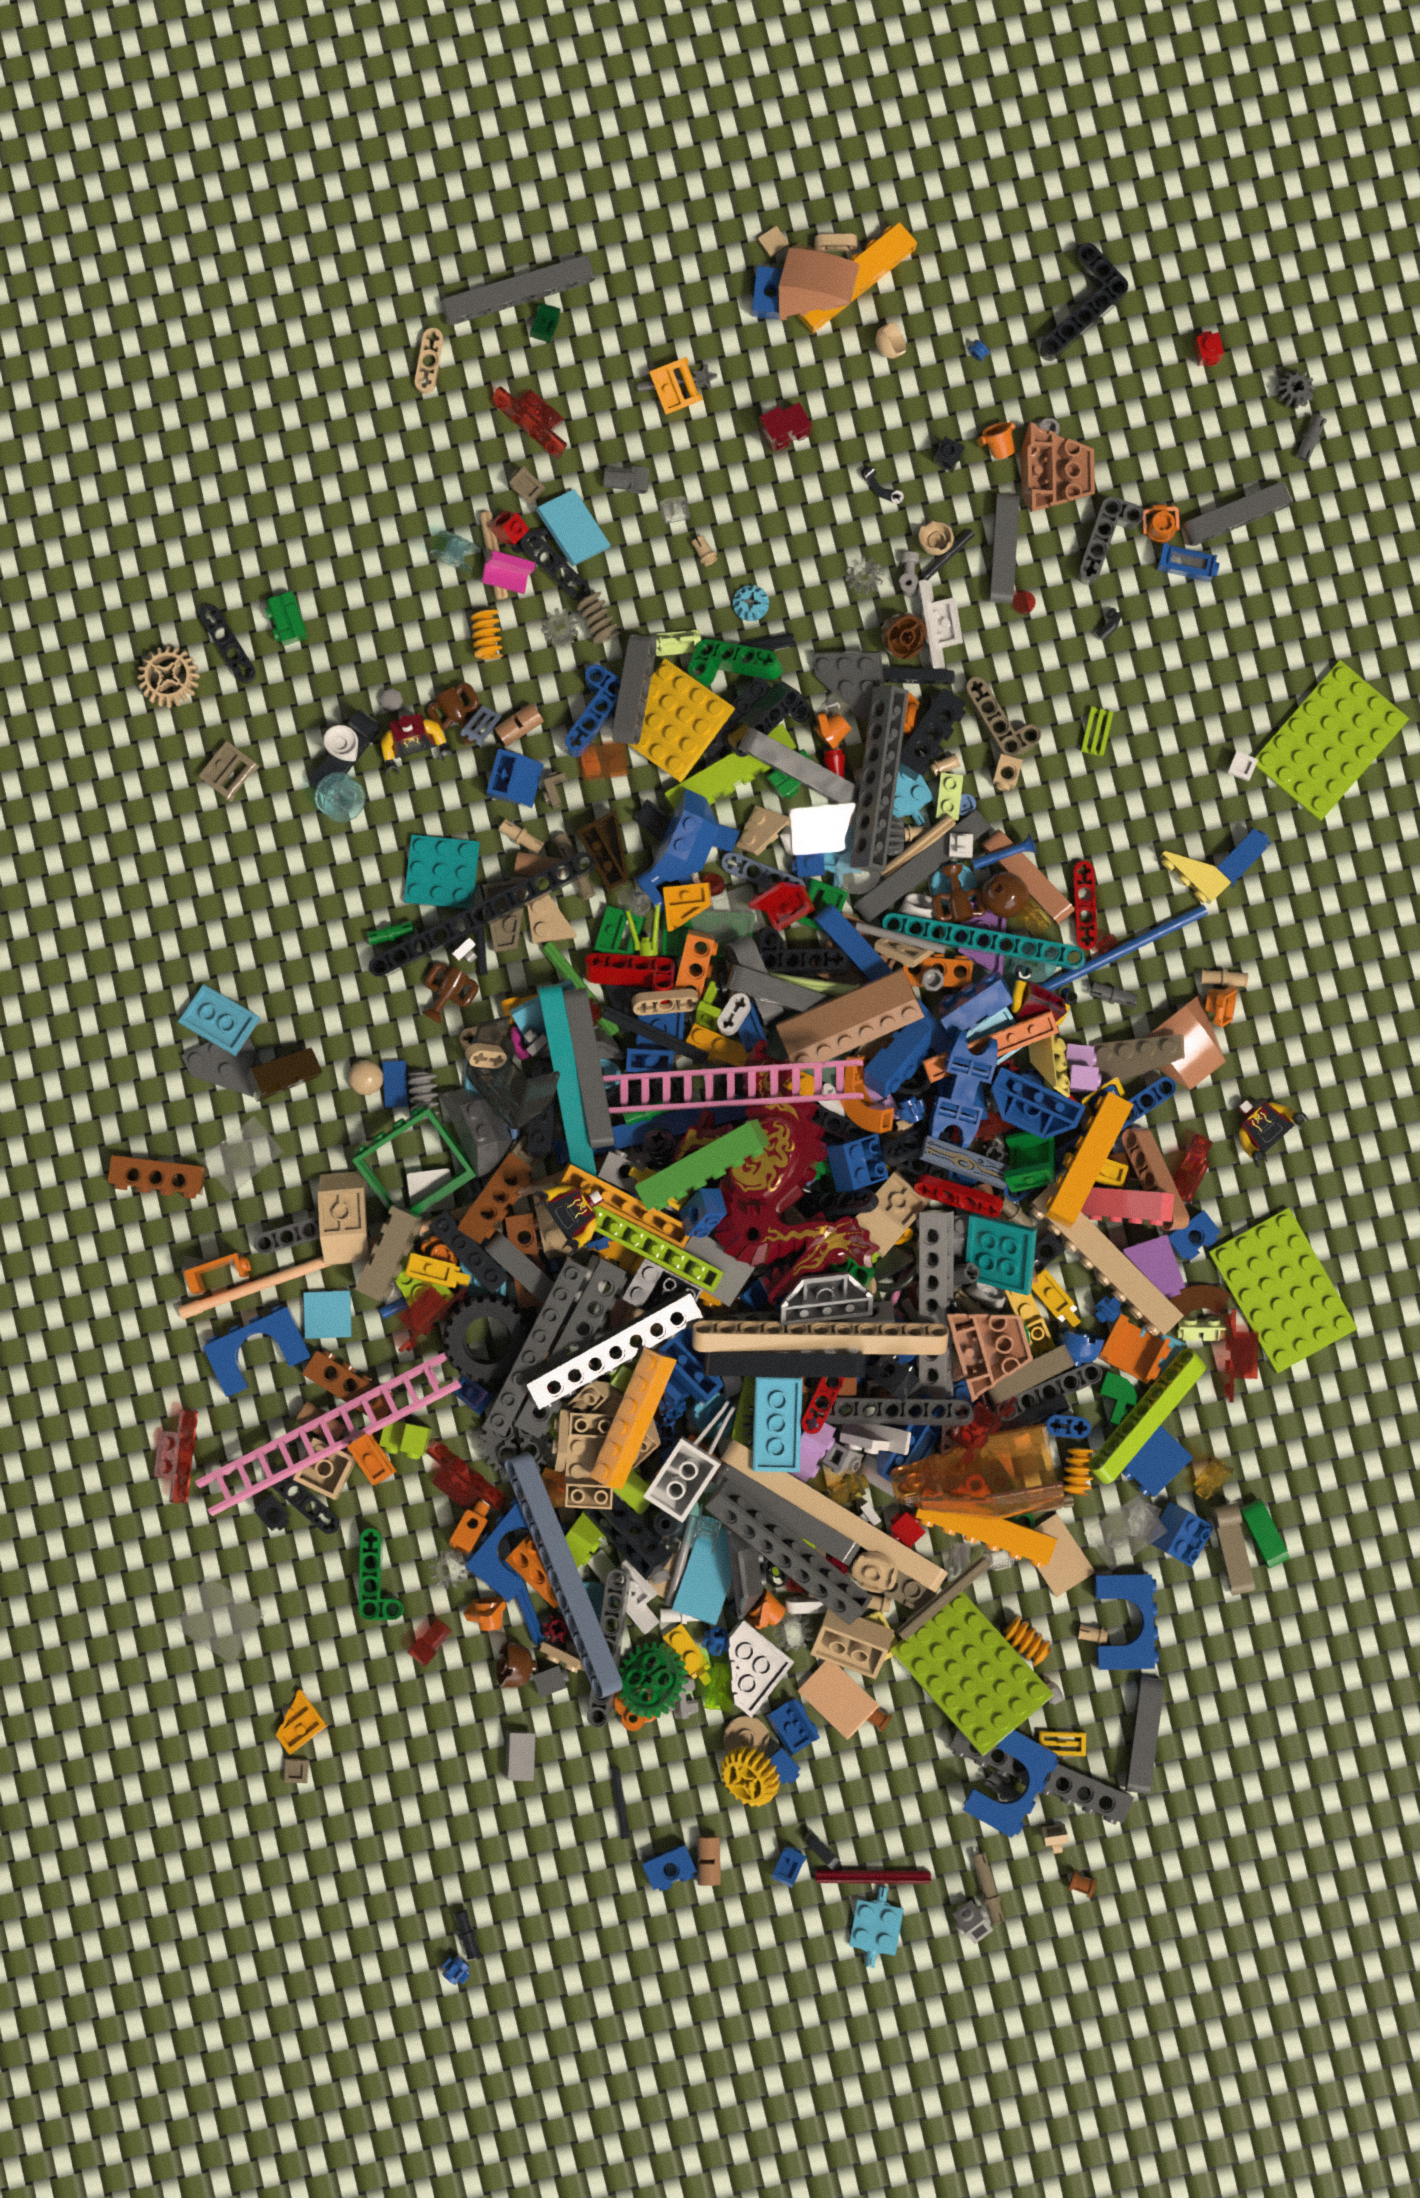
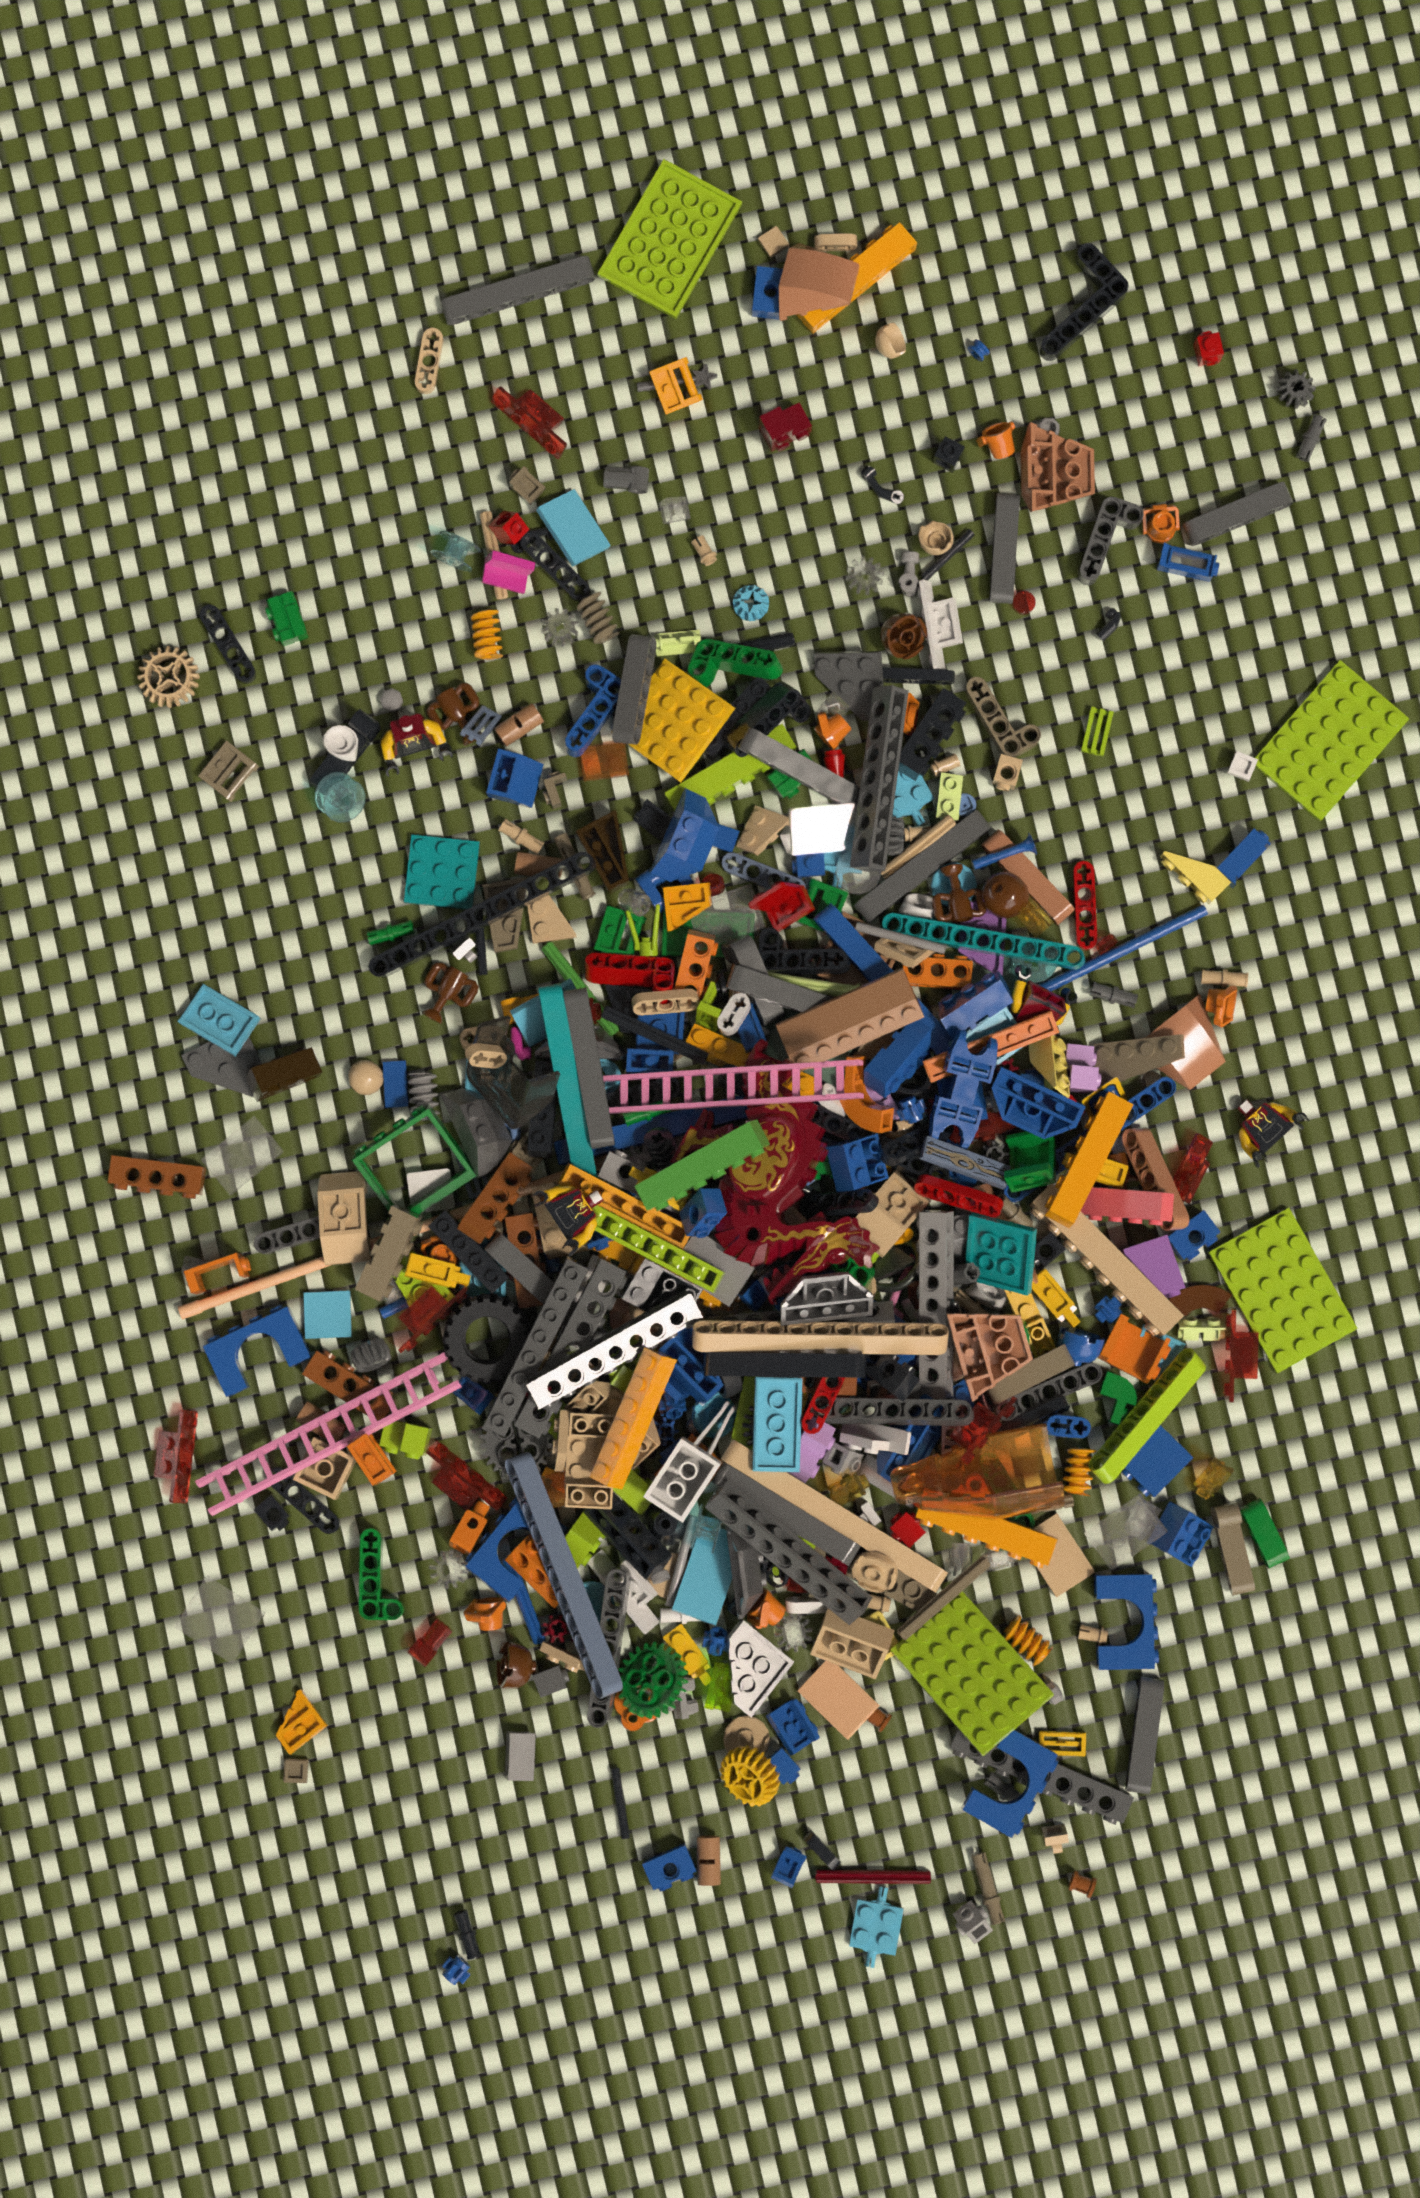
(370, 1355): none -> dark grey gear
(536, 1041): light grey tile -> none
(545, 322): dark green bracket -> none
(669, 239): none -> lime plate
(932, 980): light grey tile -> none
(960, 845): white tile -> none

